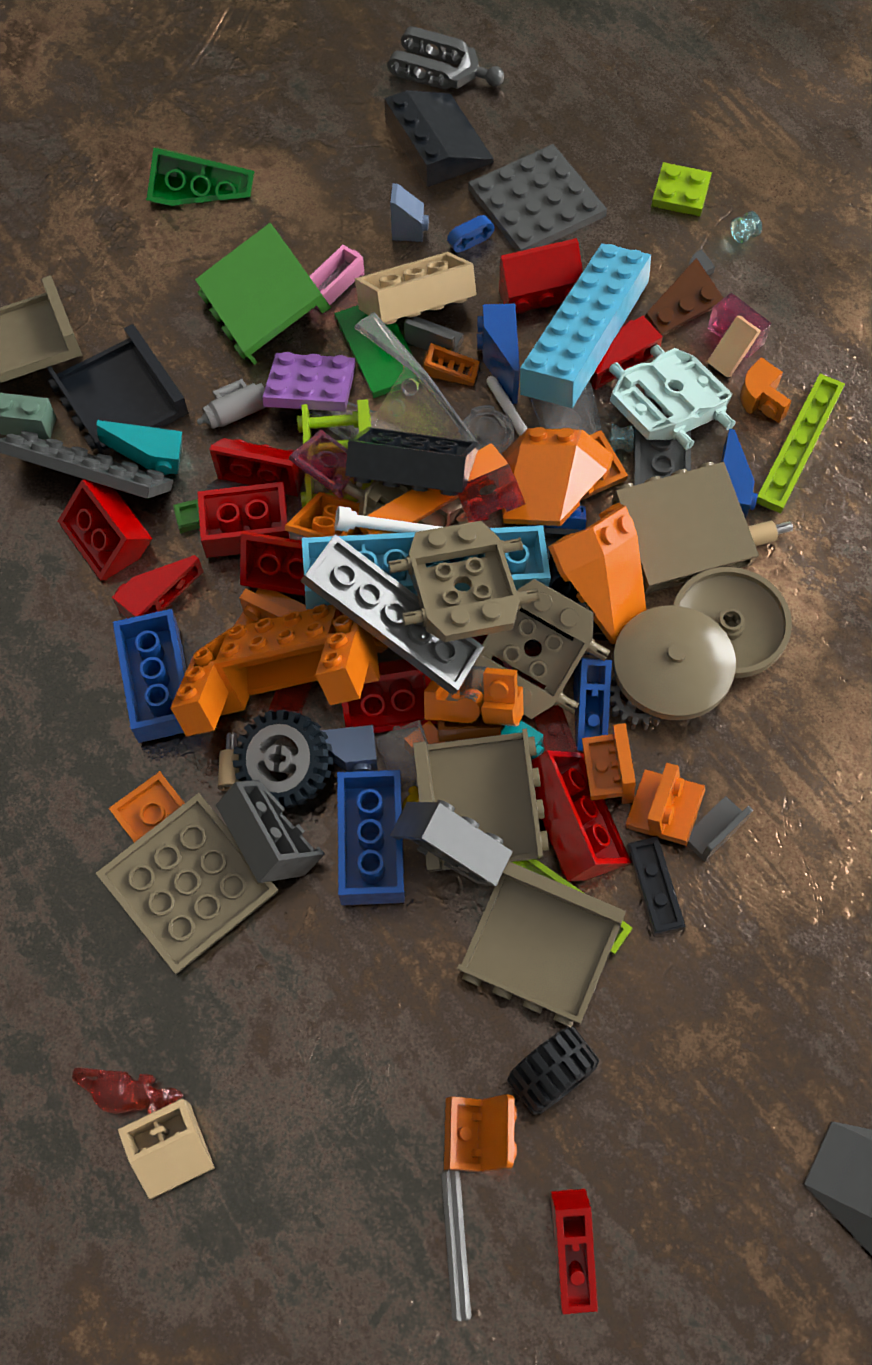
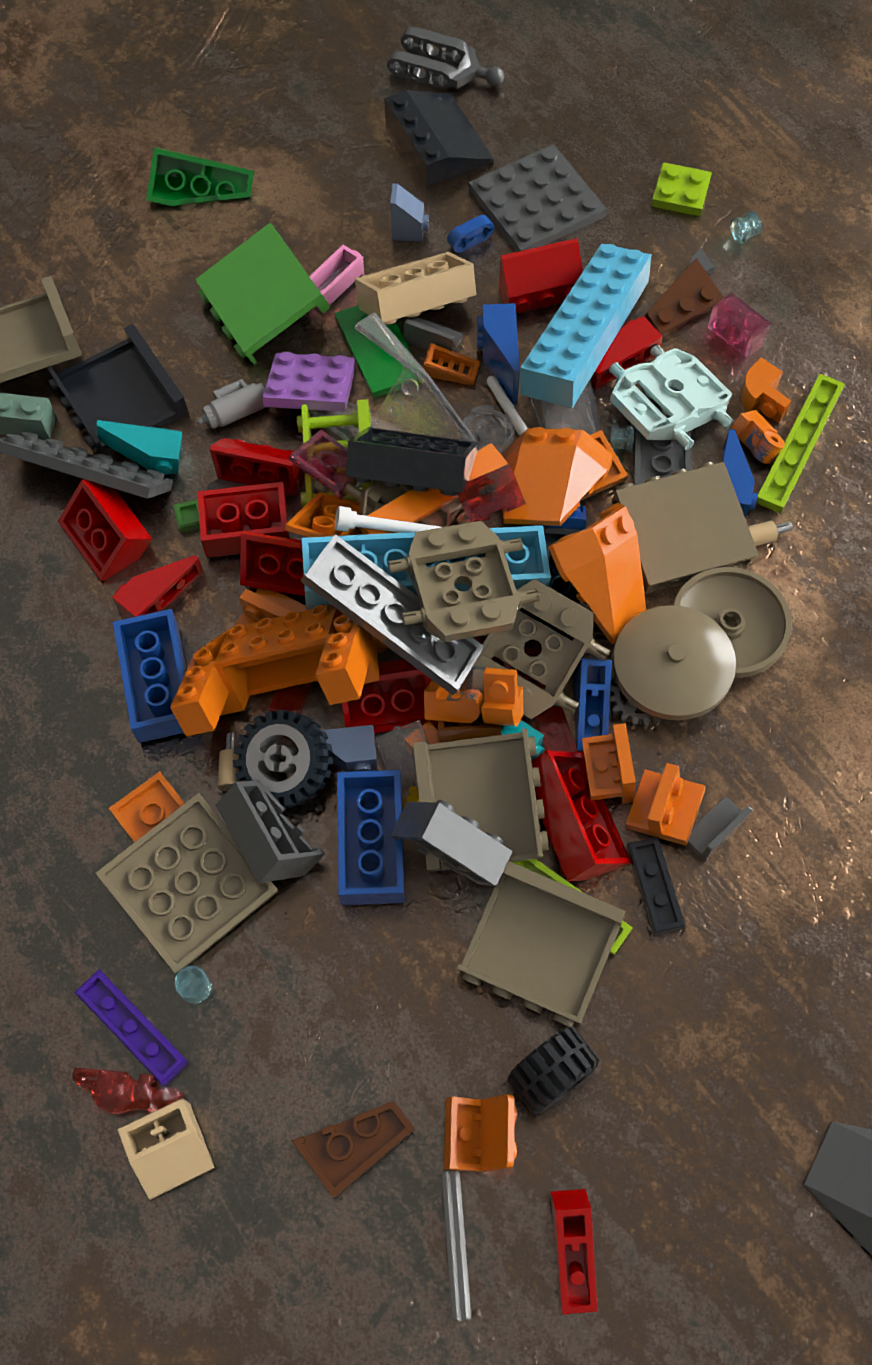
(131, 1028): none -> dark purple tile
(187, 981): none -> clear light blue wheel
(352, 1147): none -> reddish brown wing
(733, 346): light nougat tile -> none
(758, 436): none -> orange leg

